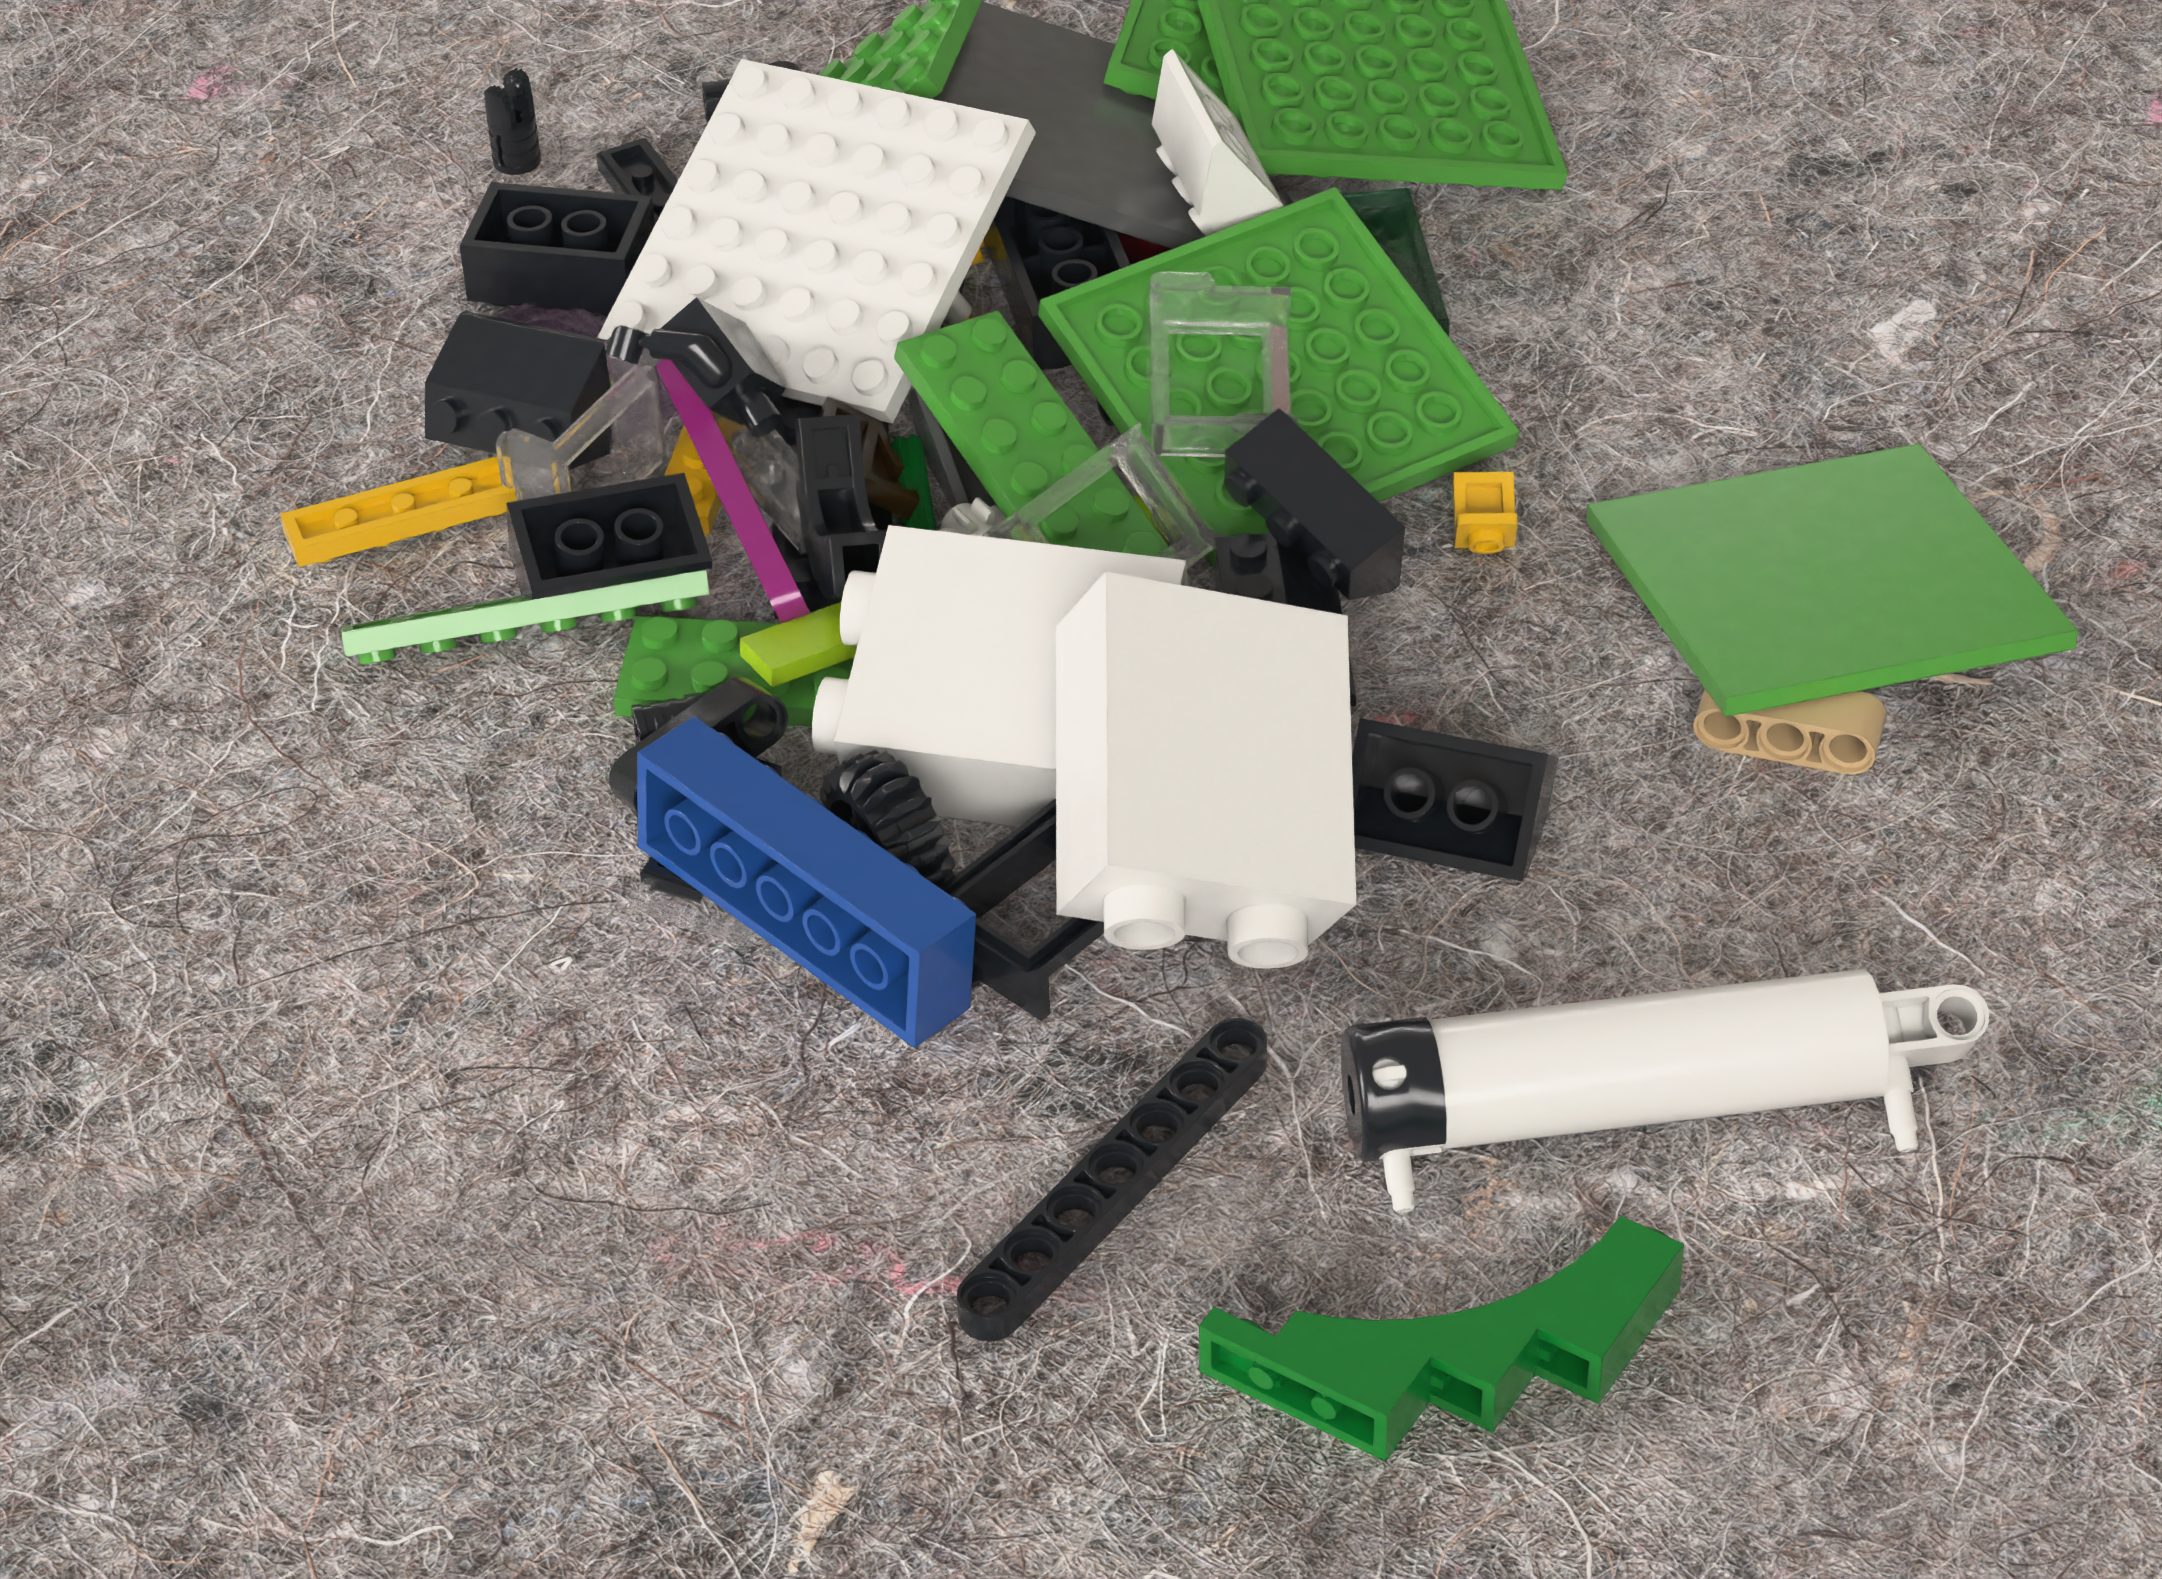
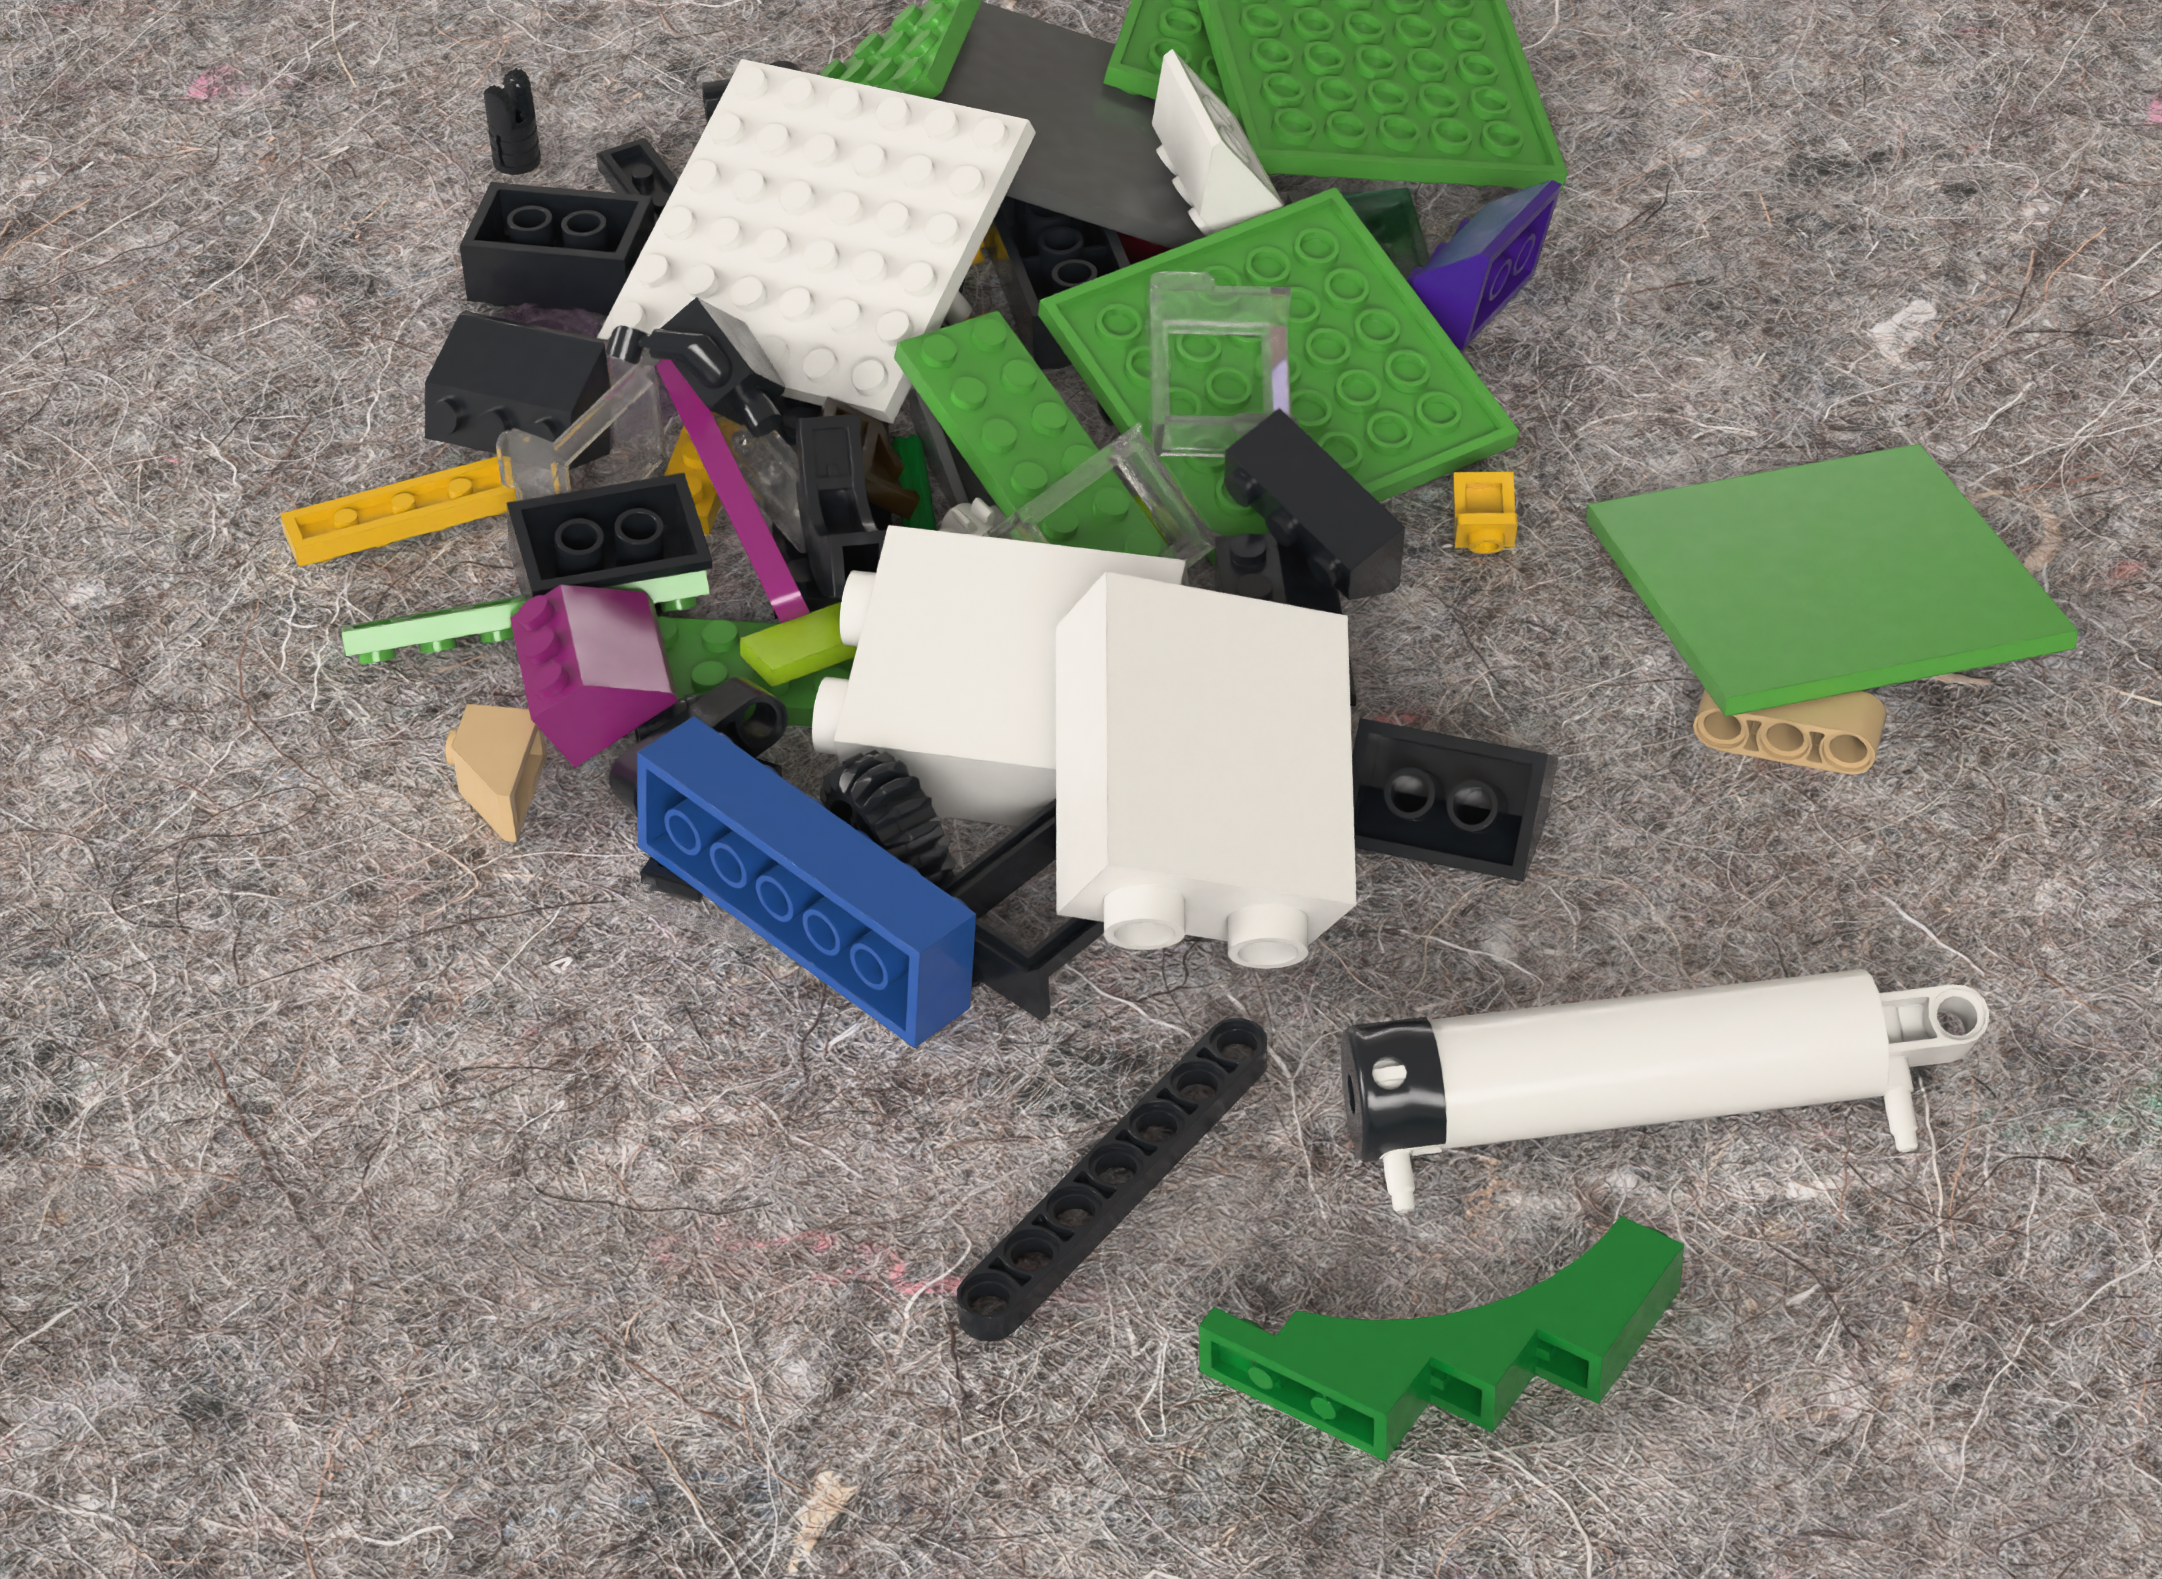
(497, 764): none -> tan slope
(591, 666): none -> magenta slope
(1486, 261): none -> dark purple slope

